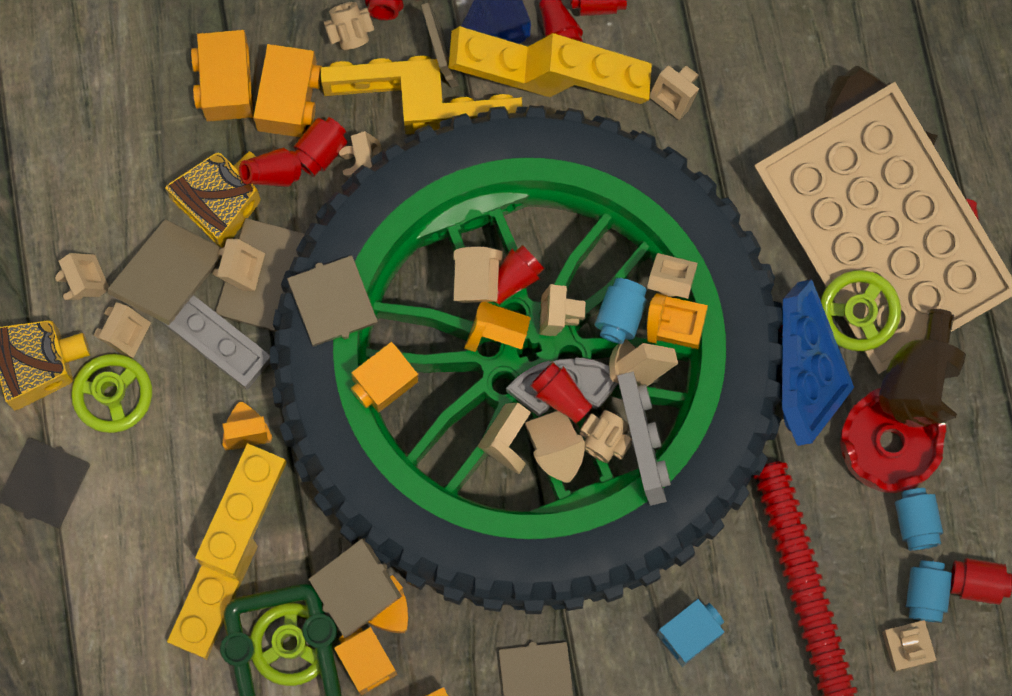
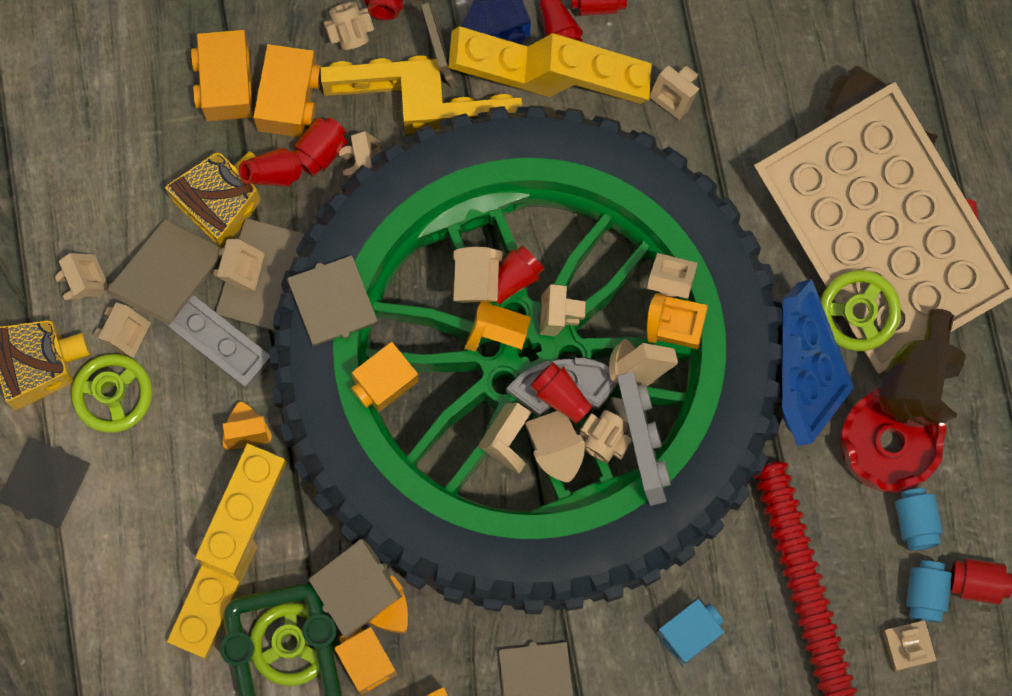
(621, 310): dark azure brick -> none

